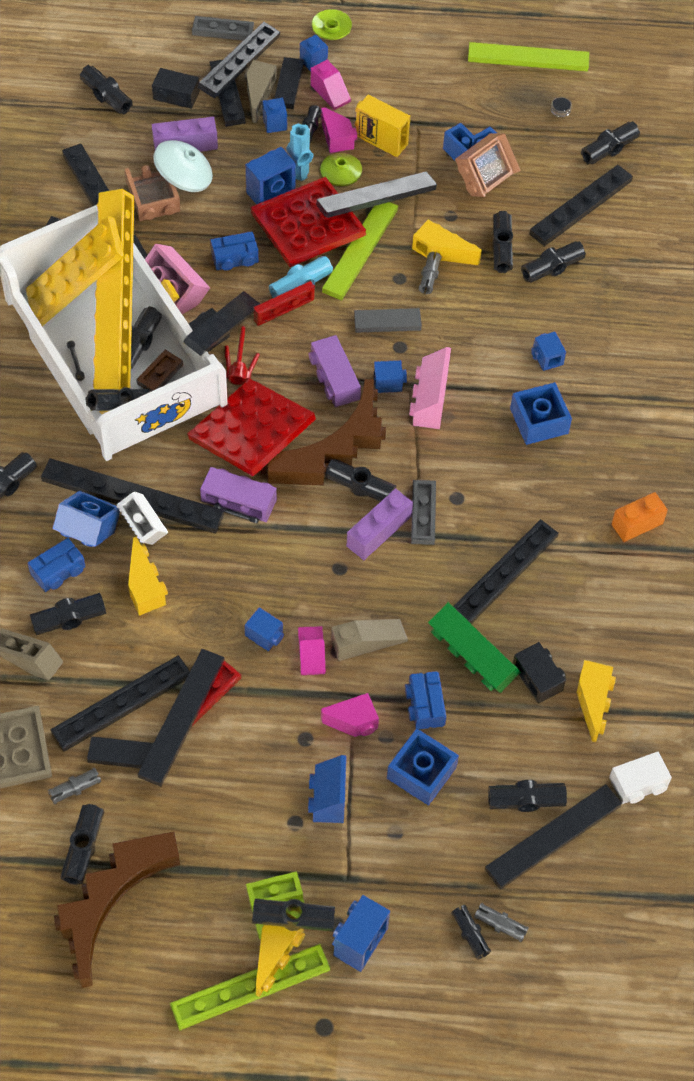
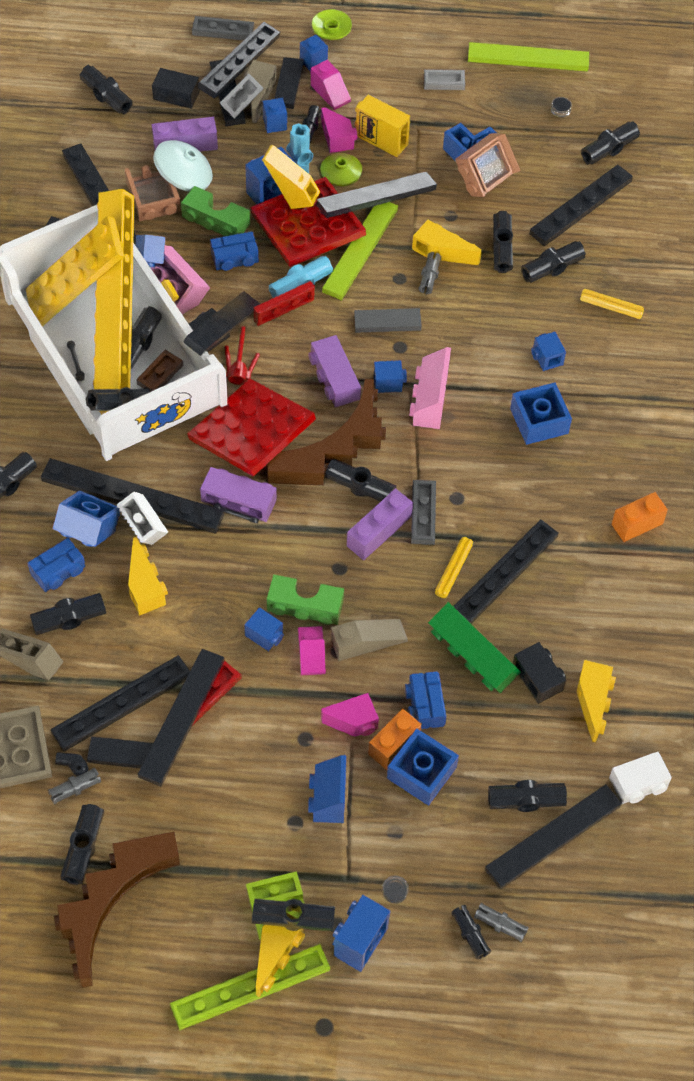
(74, 761): none -> black arm
(151, 248): none -> brick
(199, 209): none -> bright green arch
(241, 95): none -> light grey slope
(291, 179): none -> yellow slope
(322, 607): none -> bright green arch
(392, 738): none -> orange brick
(395, 889): none -> clear tile
(444, 79): none -> light grey tile
(453, 567): none -> yellow axle
(612, 303): none -> yellow axle

